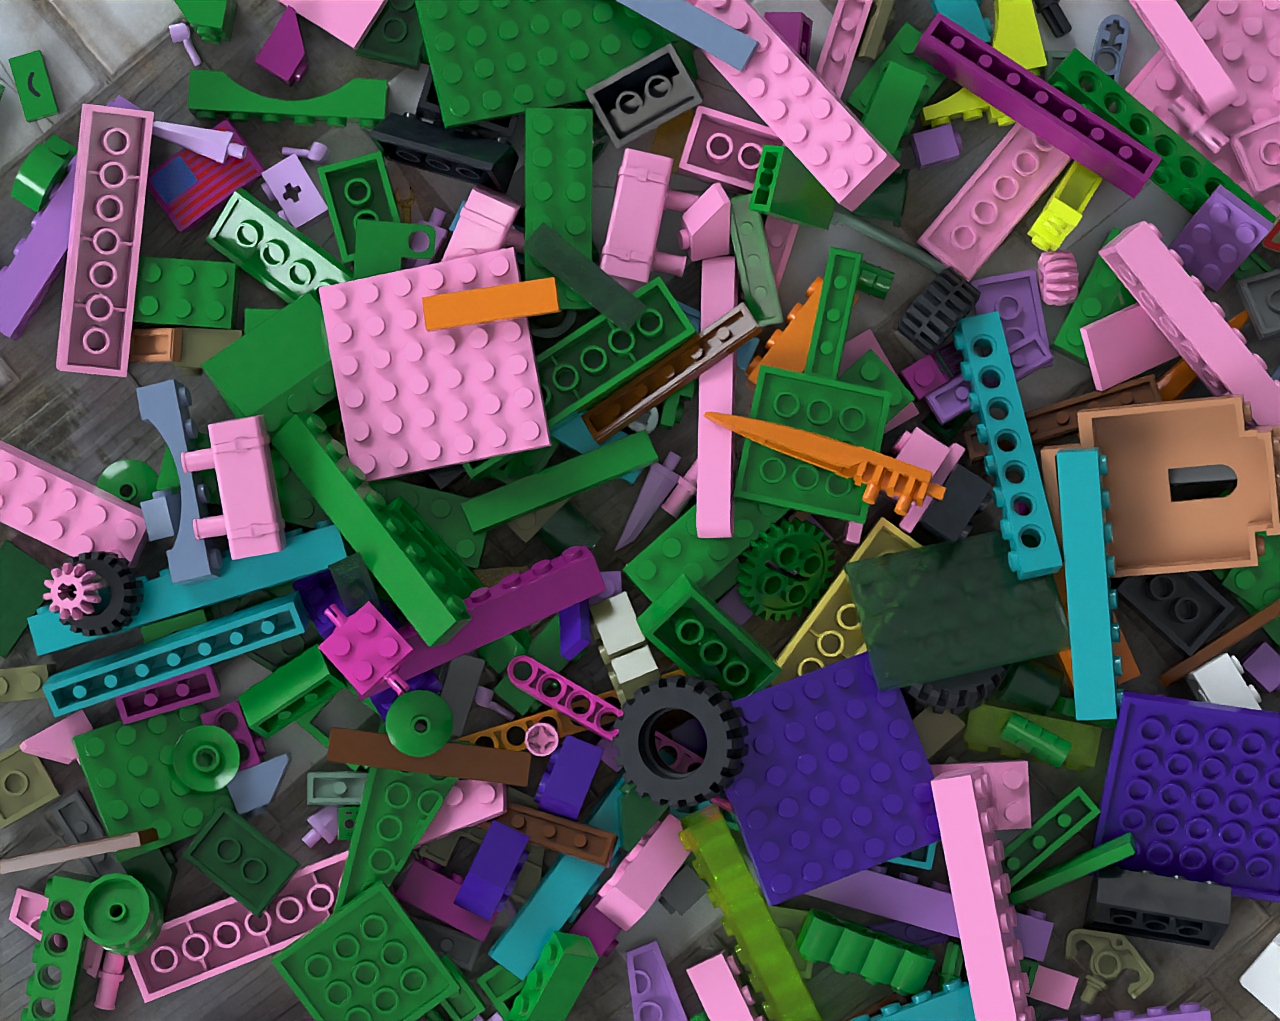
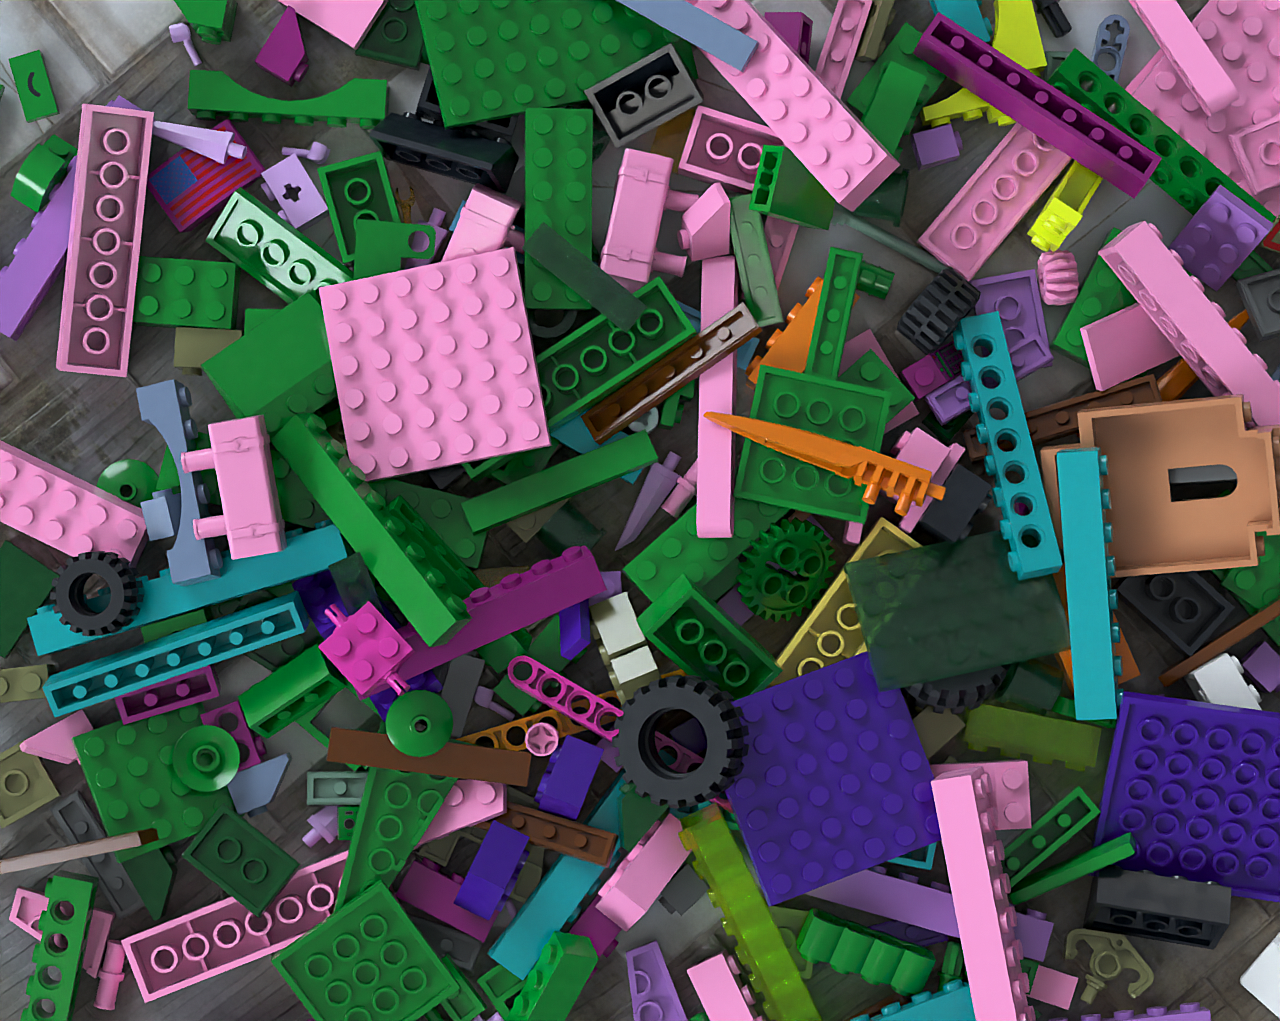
(60, 590): bright pink gear -> none
(120, 914): green wheel -> none
(155, 345): nougat tile -> none
(491, 304): orange tile -> none
(1035, 739): green axle -> none
(1198, 124): bright pink pin -> none

